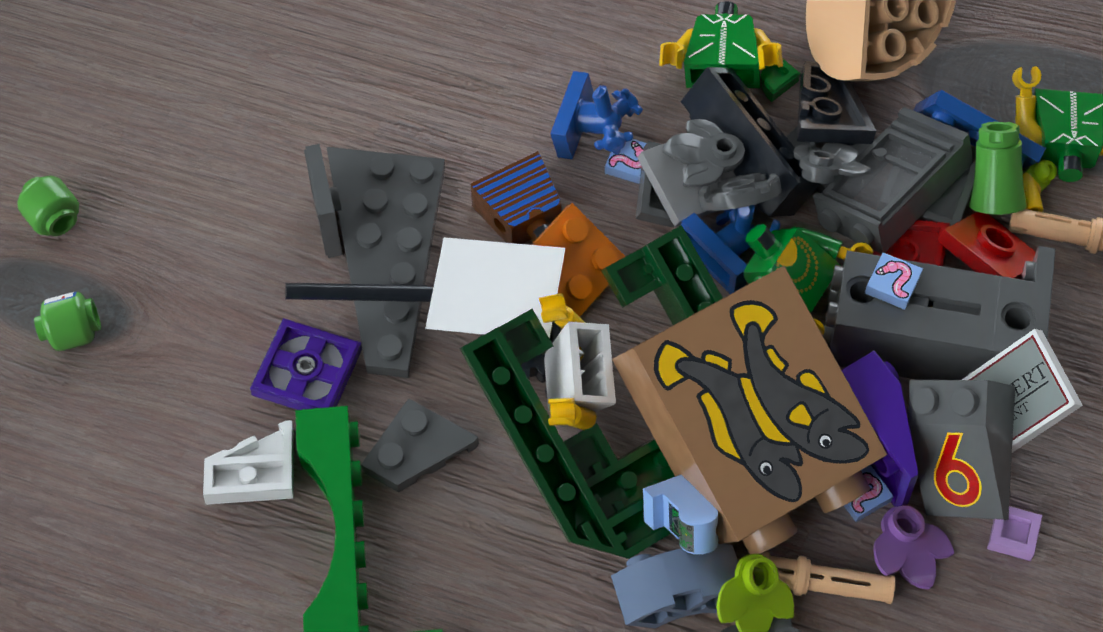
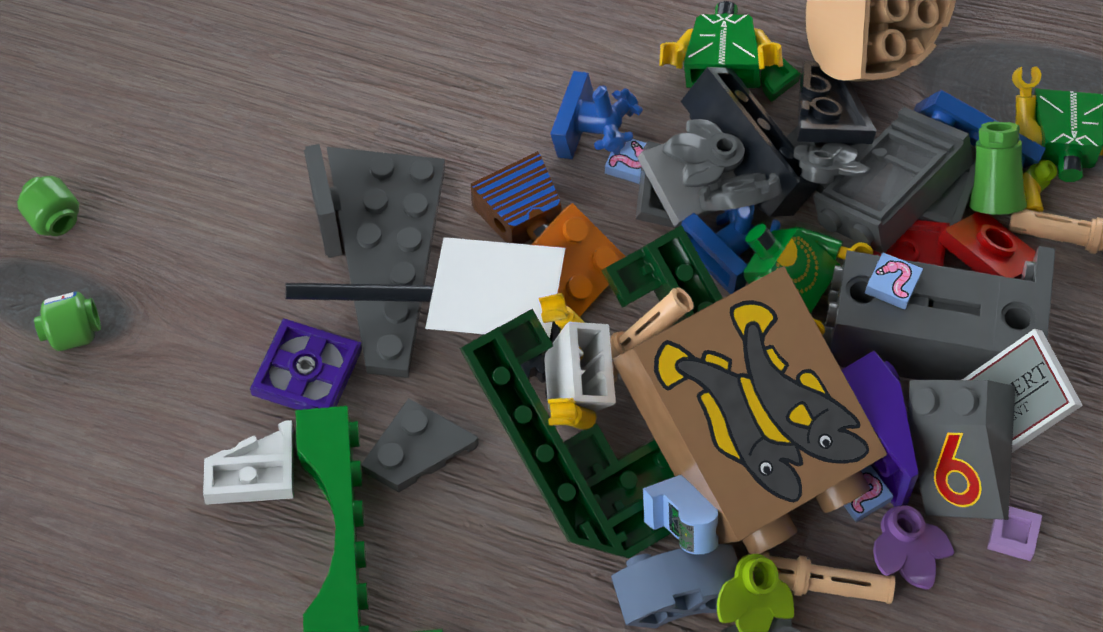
(653, 322): none -> light nougat pin

